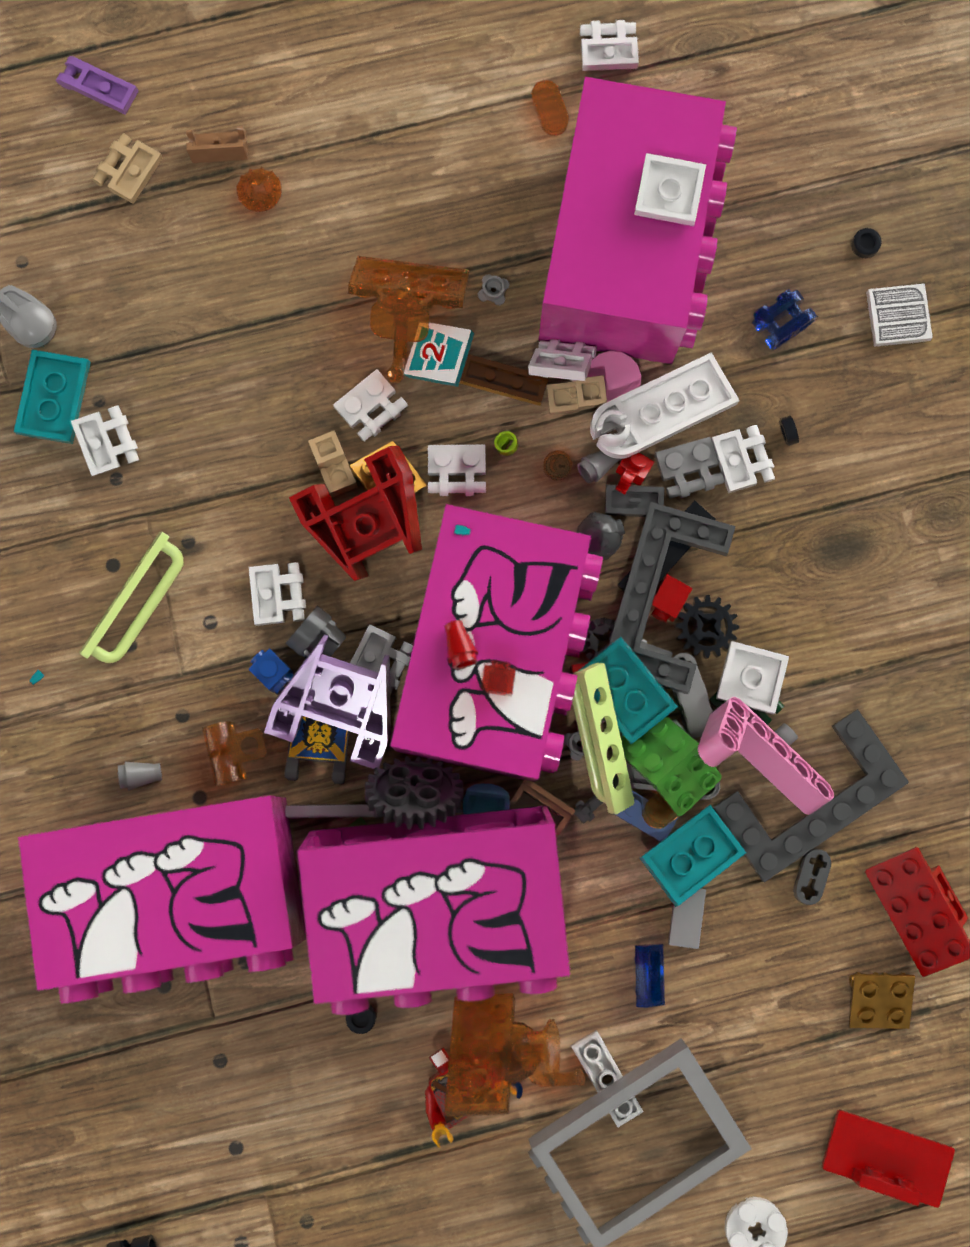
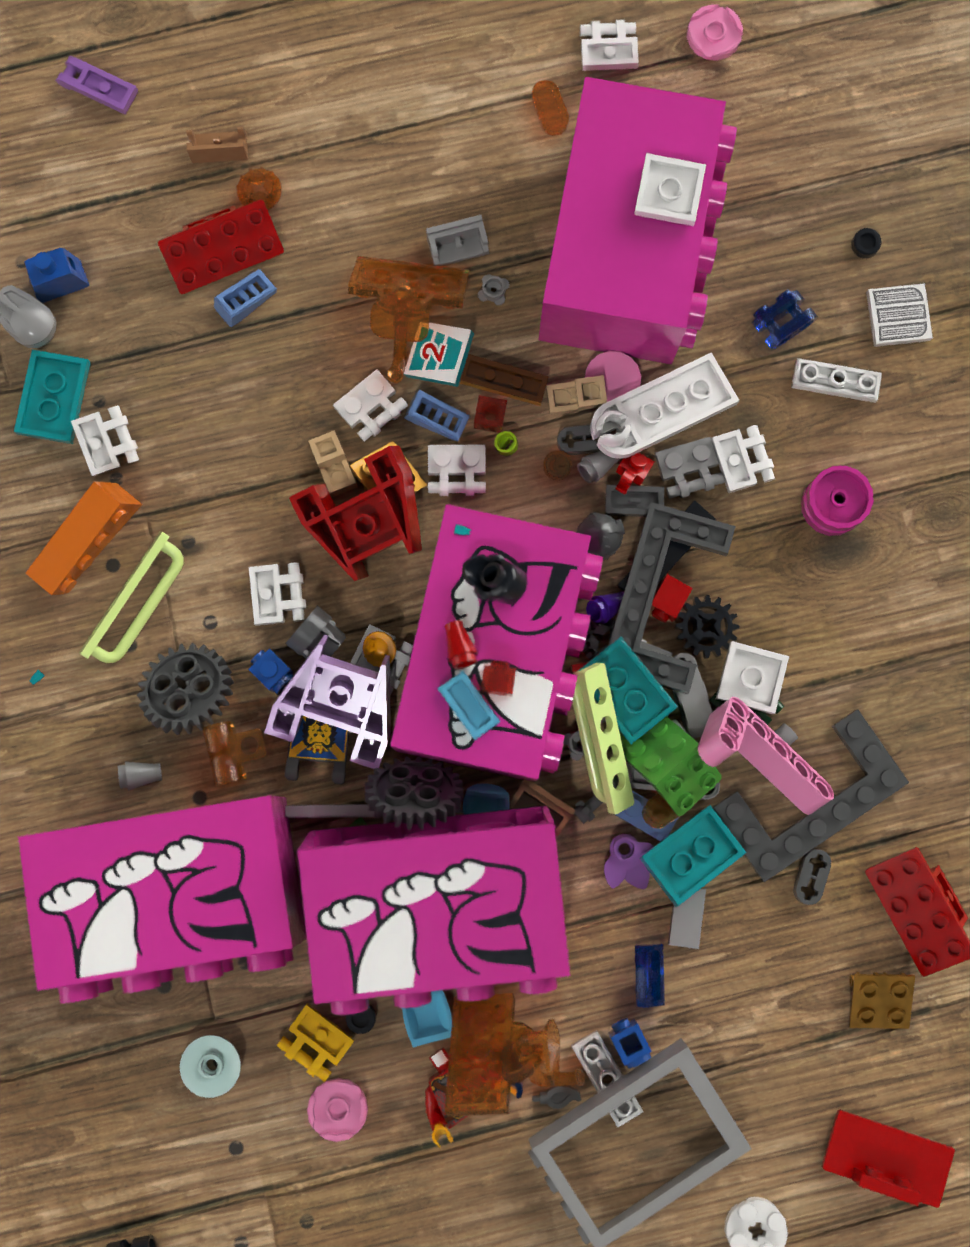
(55, 274): none -> blue torso
(83, 536): none -> orange wedge
(134, 171): tan plate -> none
(185, 689): none -> dark grey gear
(199, 1077): none -> light aqua dish
(220, 245): none -> red bracket
(249, 304): none -> medium blue slope
(321, 1035): none -> yellow plate
(337, 1109): none -> bright pink tile
(377, 646): none -> light orange hat
(430, 1021): none -> medium azure piece
(432, 425): none -> medium blue slope
(457, 241): none -> light grey hinge
(468, 705): none -> medium azure tile
(486, 406): none -> clear red plate
(495, 578): none -> black head
(557, 1096): none -> dark grey piece
(562, 360): white plate -> none
(579, 447): none -> dark grey beam
(604, 607): none -> dark purple cone
(628, 865): none -> medium lavender plate
(630, 1043): none -> blue brick
(714, 32): none -> bright pink tile
(789, 430): black tile -> none
(819, 378): none -> white tile
(851, 491): none -> dark pink wheel

